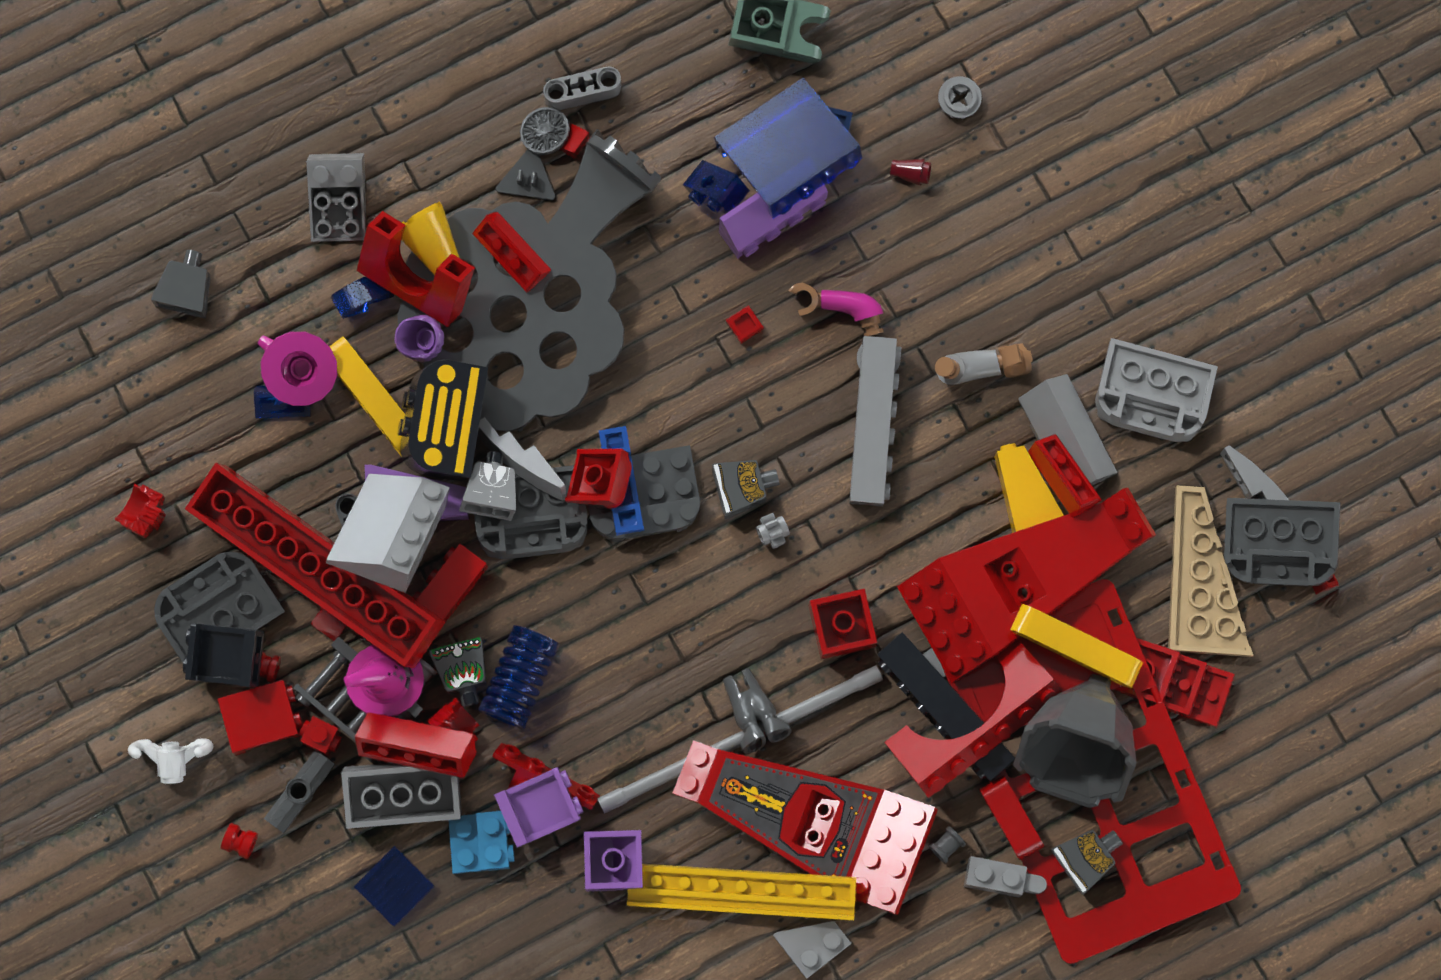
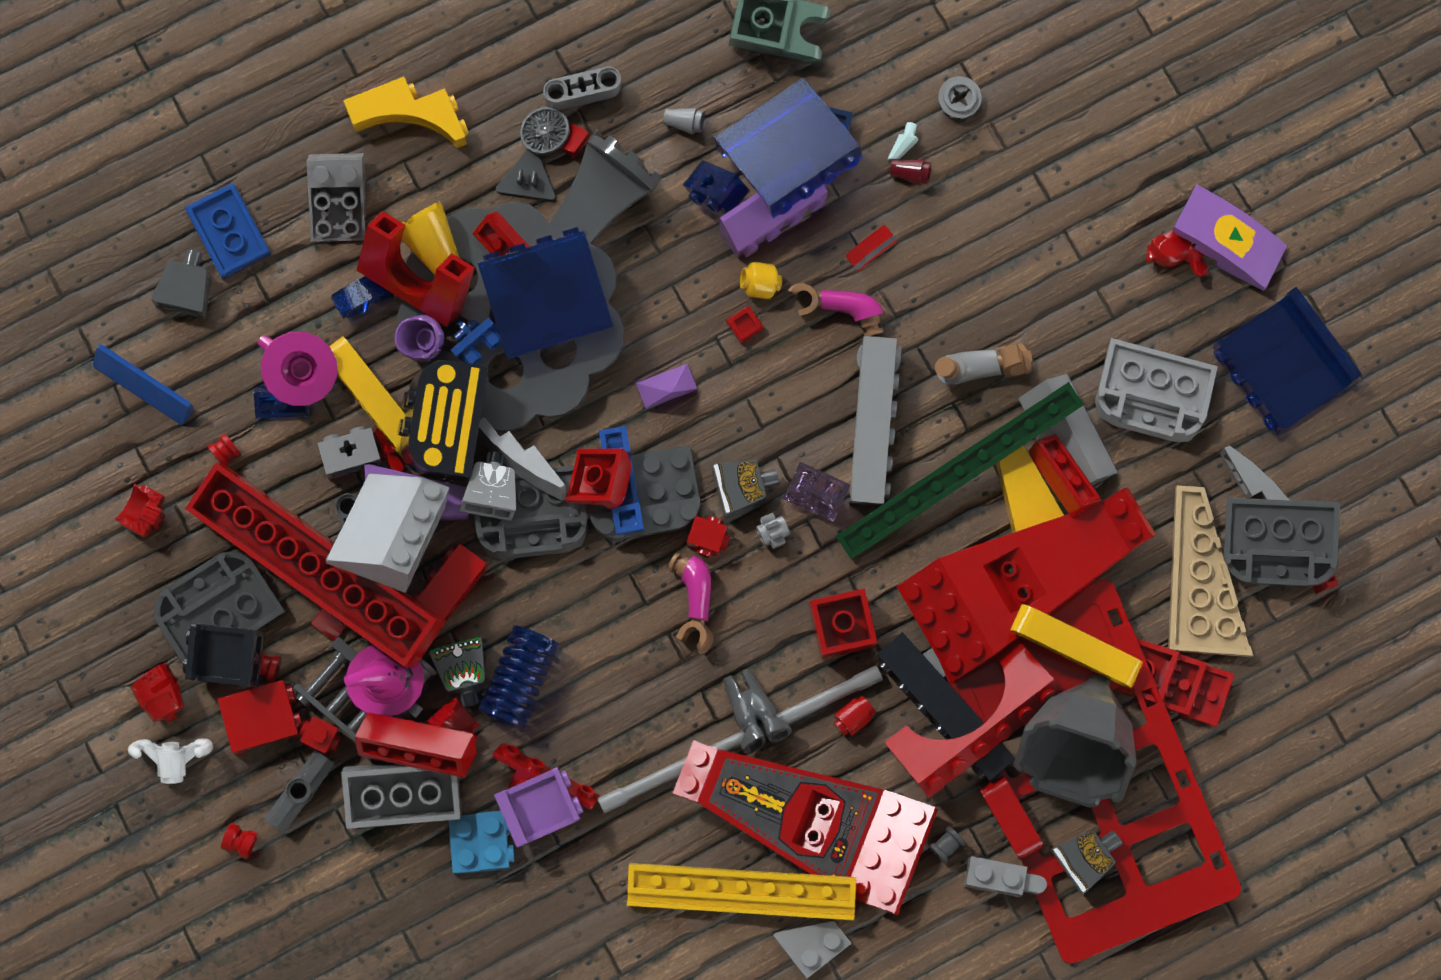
(142, 385): none -> blue slope
(159, 694): none -> red helmet
(224, 450): none -> red wheel
(227, 231): none -> blue tile
(336, 460): none -> light grey brick
(388, 451): none -> red piece
(394, 886): clear blue tile -> none
(397, 104): none -> yellow arch
(467, 347): none -> blue hips
(545, 293): none -> clear blue panel
(613, 860): medium lavender slope -> none
(666, 386): none -> medium lavender slope
(687, 120): none -> light grey cone
(697, 579): none -> piece
(708, 536): none -> red brick
(760, 280): none -> yellow head
(816, 491): none -> clear purple brick
(854, 716): none -> red brick
(871, 247): none -> red sticker
(904, 142): none -> light aqua bar
(959, 470): none -> dark green plate
(1173, 249): none -> red animal
(1230, 237): none -> medium lavender slope
(1286, 362): none -> clear blue panel

